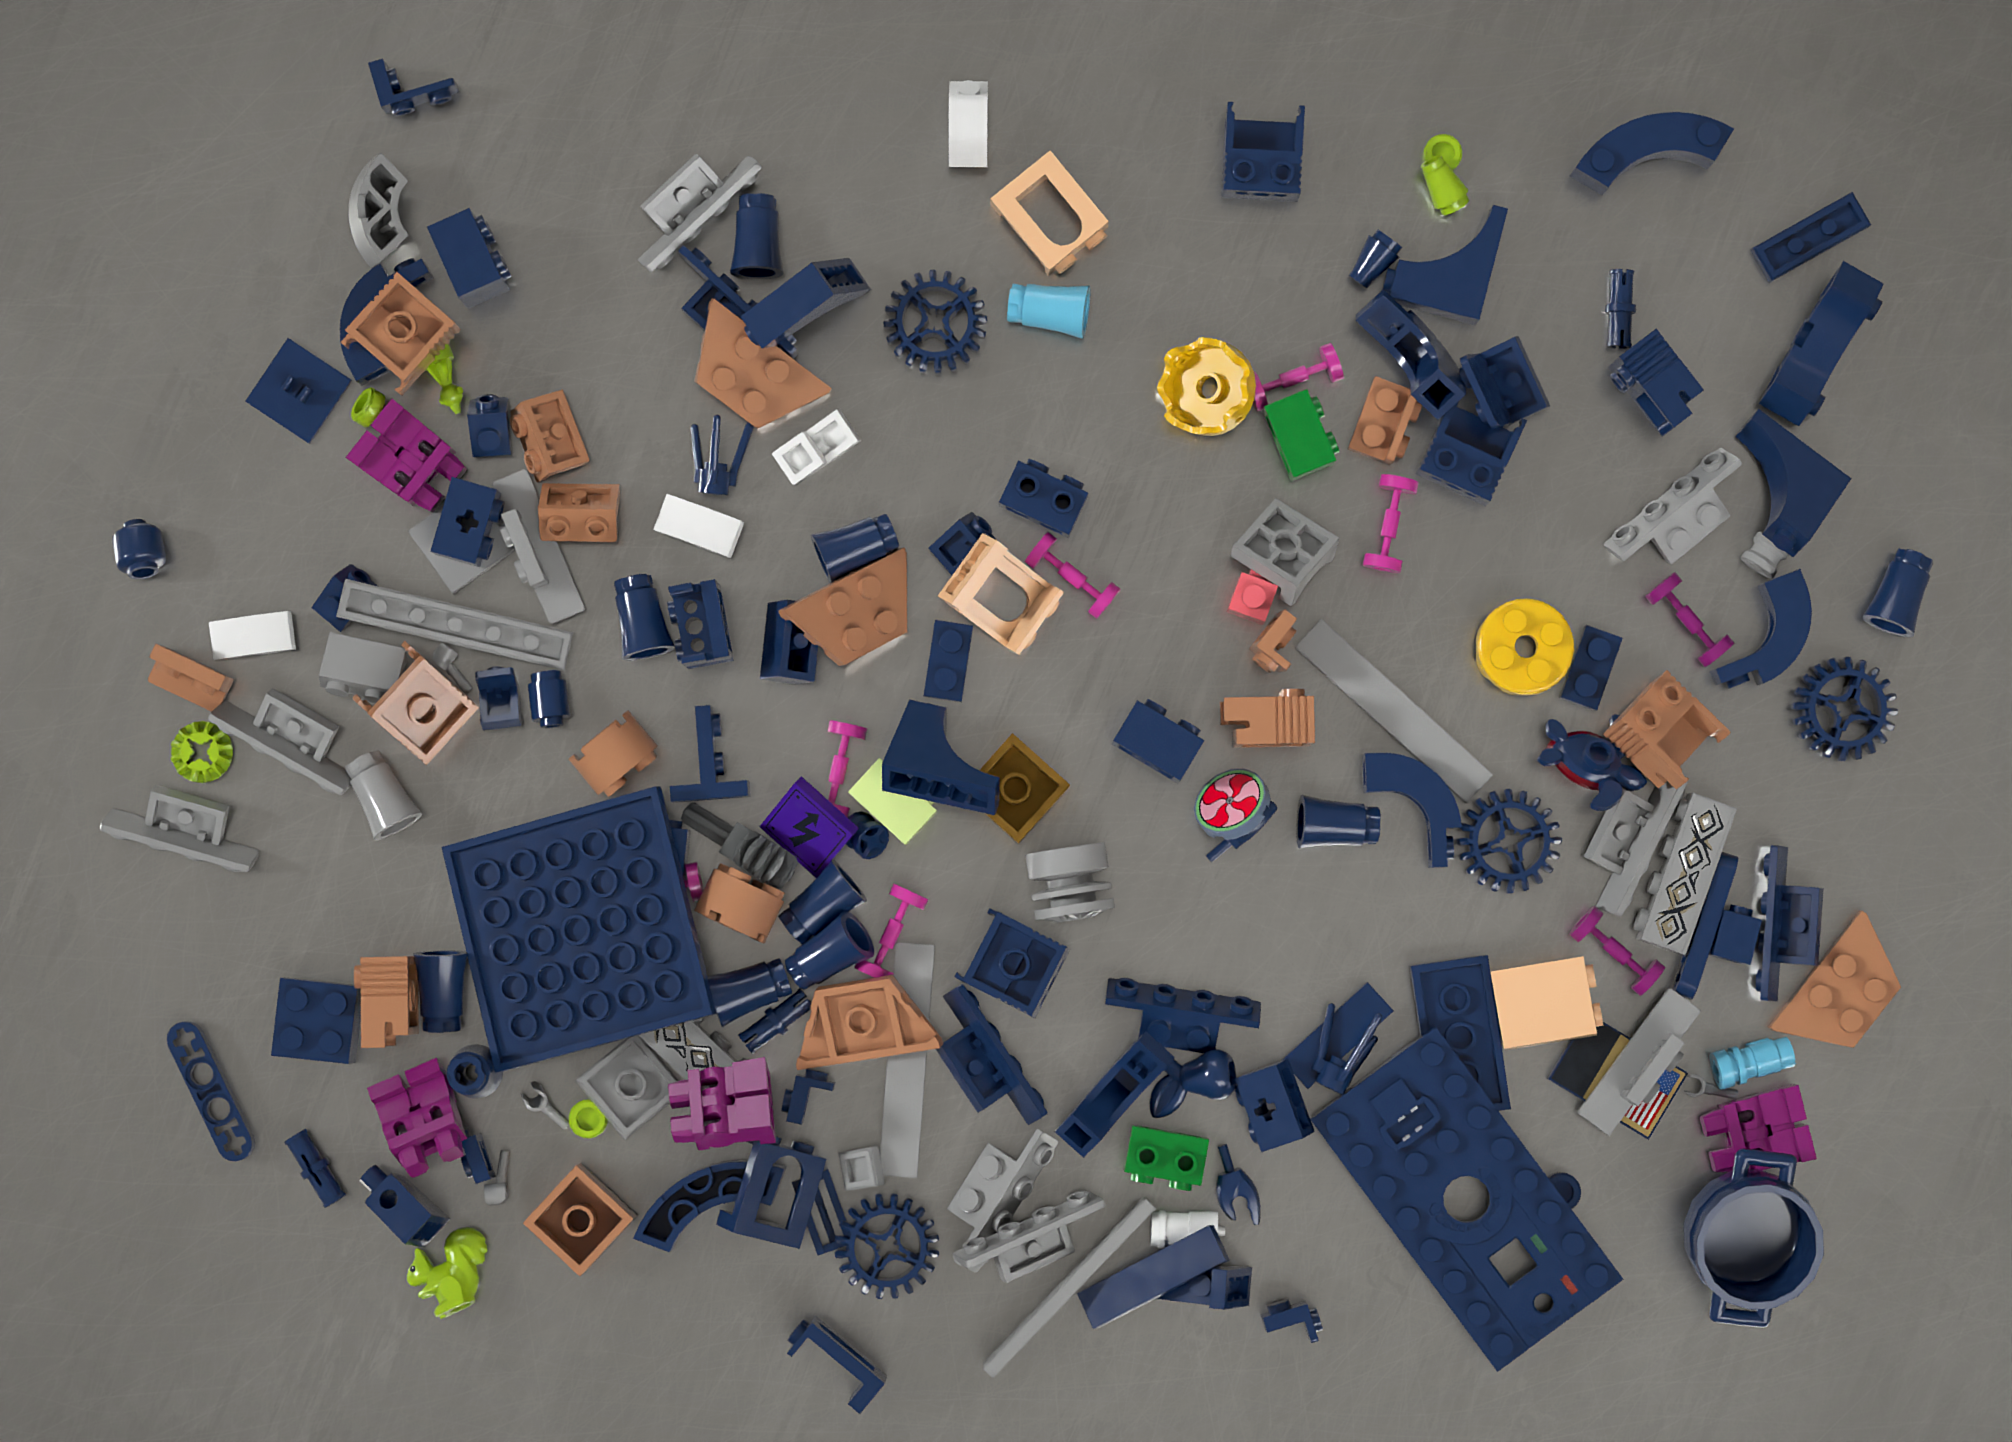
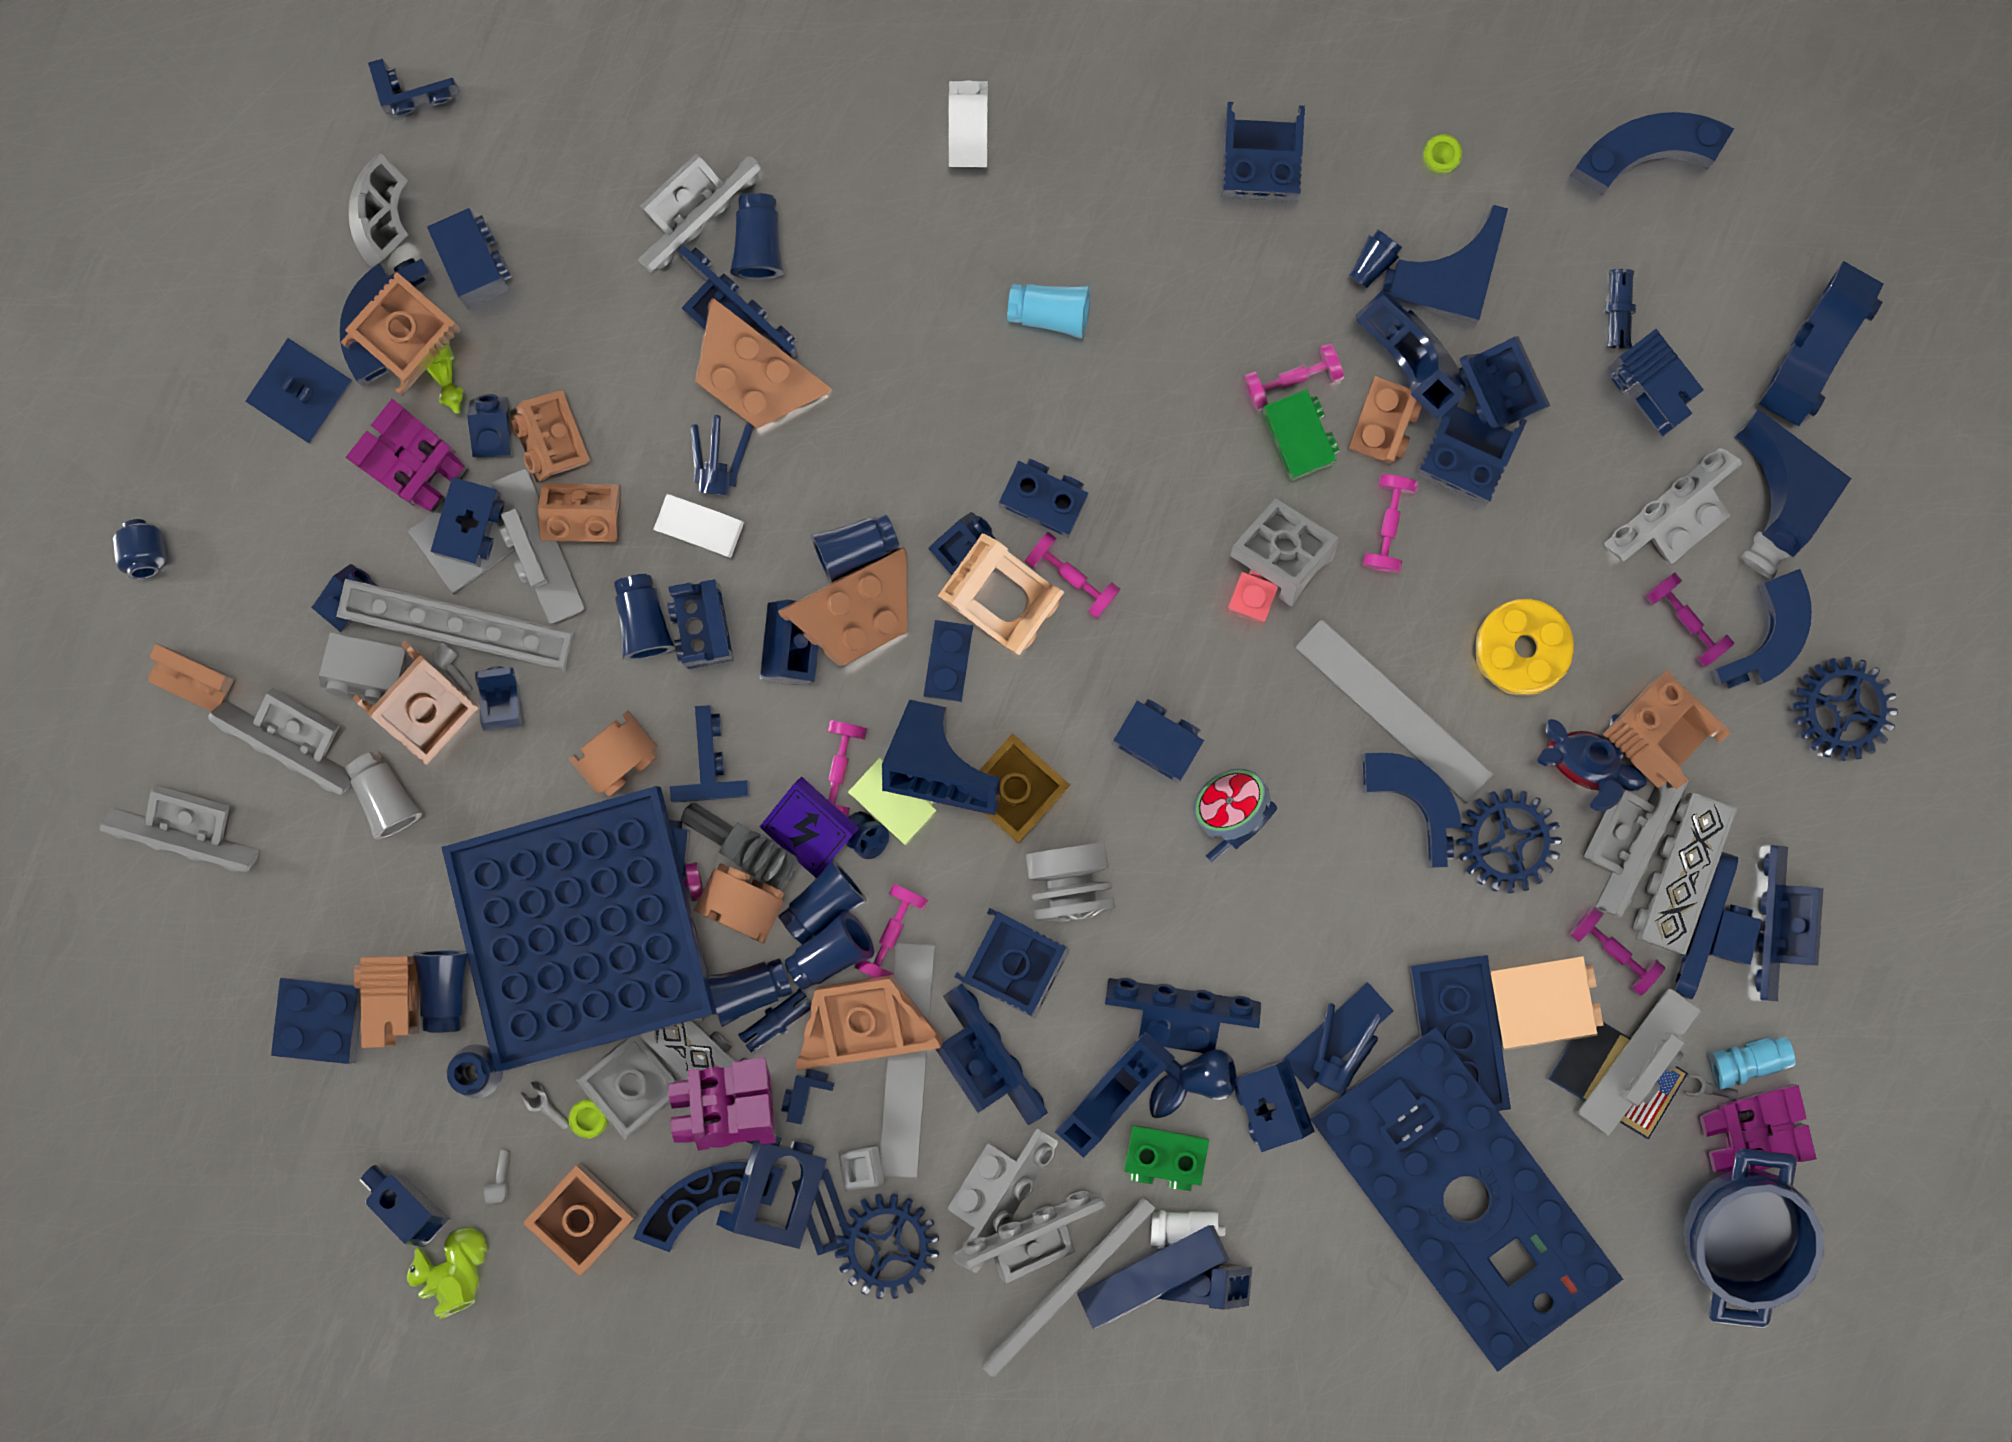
(215, 1088): dark blue beam -> none
(219, 751): lime gear -> none
(252, 635): white slope -> none
(315, 1168): dark blue pin -> none
(367, 407): lime tile -> none
(419, 1117): magenta hips -> none
(477, 1160): dark blue bracket -> none
(548, 698): dark blue brick -> none
(803, 299): dark blue arch -> none
(816, 447): white slope -> none
(846, 1355): dark blue panel -> none
(949, 309): dark blue gear -> none
(1048, 253): light nougat panel -> none
(1183, 381): yellow plate -> none
(1234, 1184): dark blue hand -> none
(1271, 720): nougat piece -> none
(1276, 636): nougat bracket -> none
(1283, 1314): dark blue bracket -> none
(1335, 823): dark blue plant -> none
(1444, 186): lime cone -> none
(1567, 1187): dark blue tile -> none
(1590, 668): dark blue plate -> none
(1810, 237): dark blue tile -> none
(1843, 991): nougat wing -> none
(1900, 594): dark blue plant -> none

